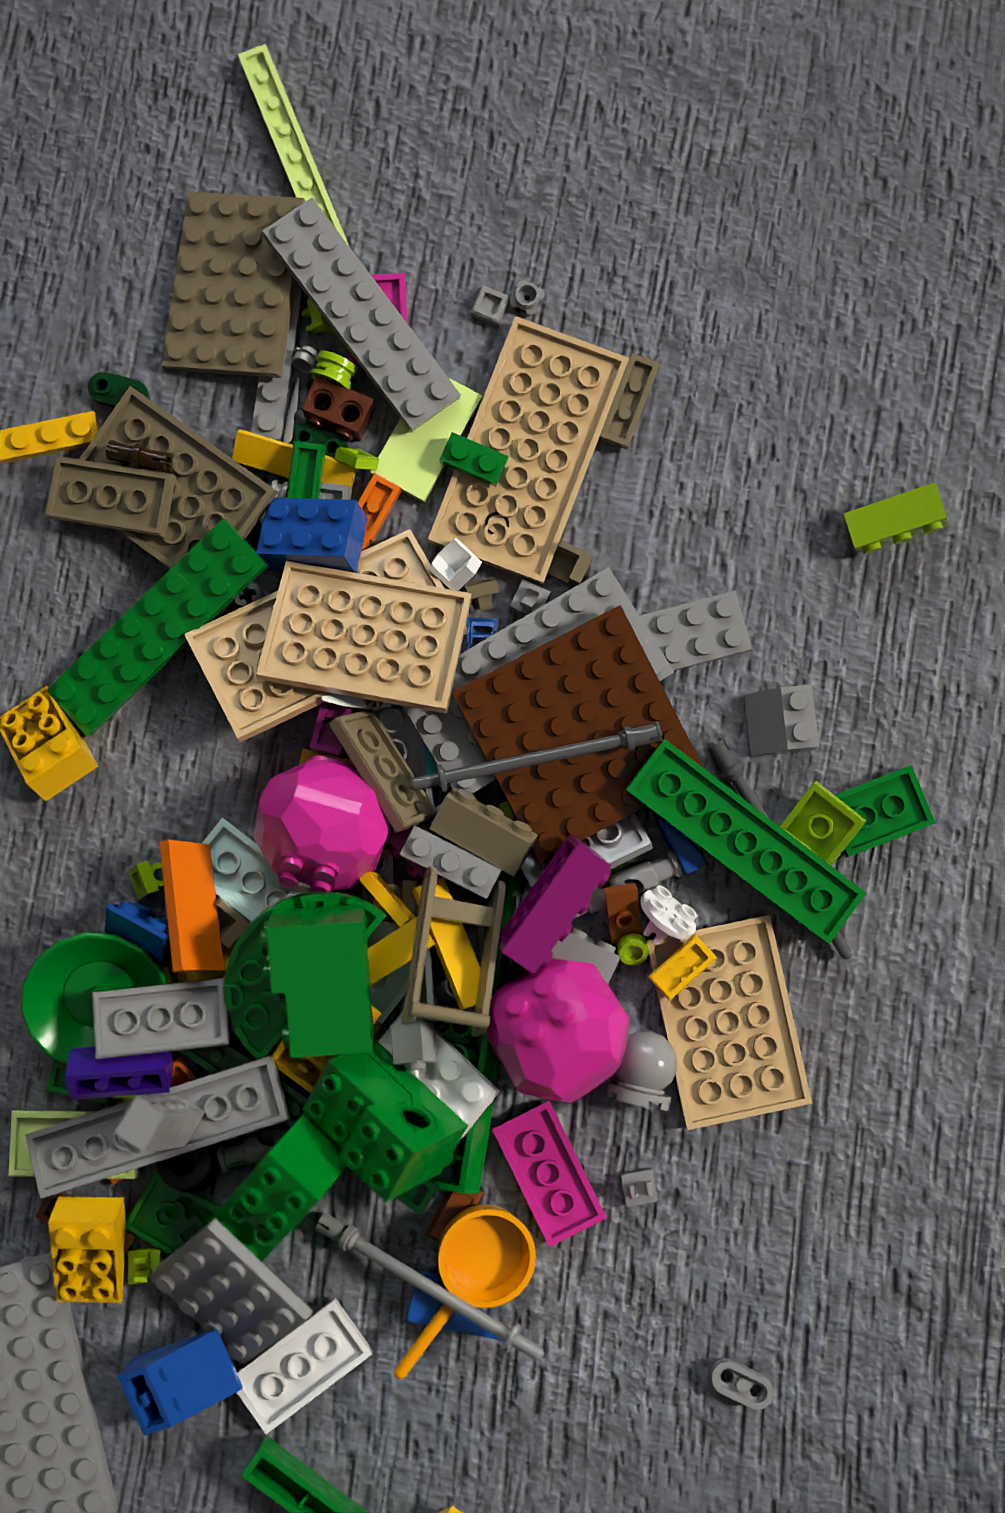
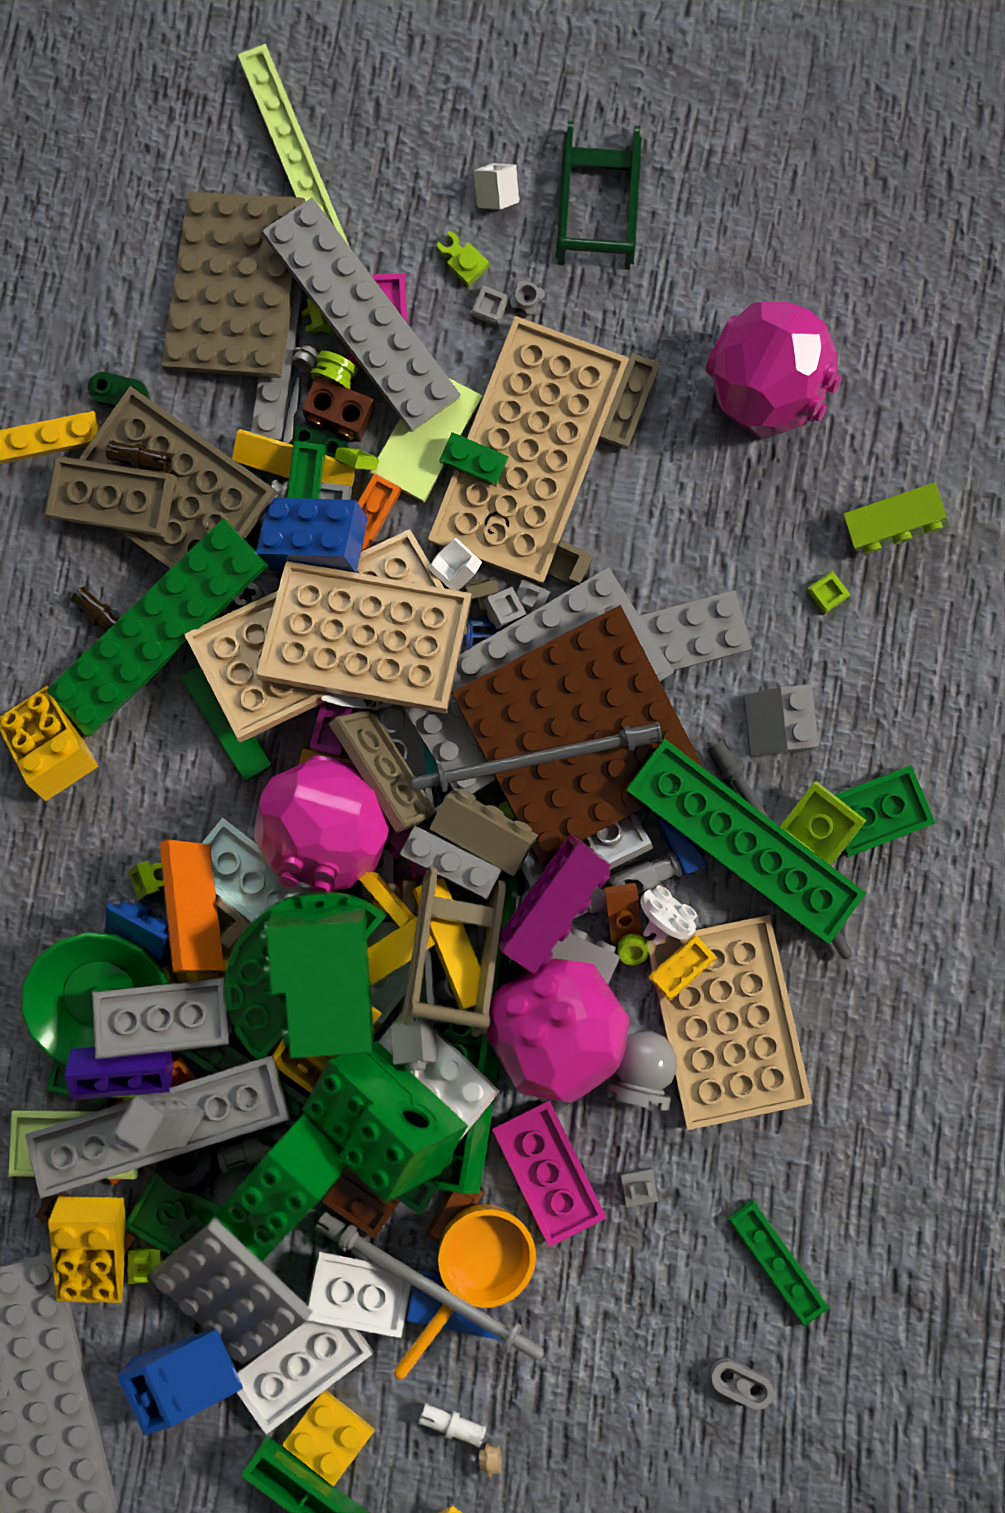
(99, 613): none -> dark brown pin
(246, 755): none -> green tile
(328, 1437): none -> yellow plate
(357, 1295): none -> white plate
(359, 1203): none -> reddish brown plate
(452, 1425): none -> white pin
(465, 262): none -> lime plate
(490, 1460): none -> tan plate
(496, 186): none -> white panel
(504, 608): none -> light grey tile
(599, 159): none -> dark green piece
(774, 368): none -> dark pink rock
(778, 1262): none -> green tile
(828, 592): none -> lime tile

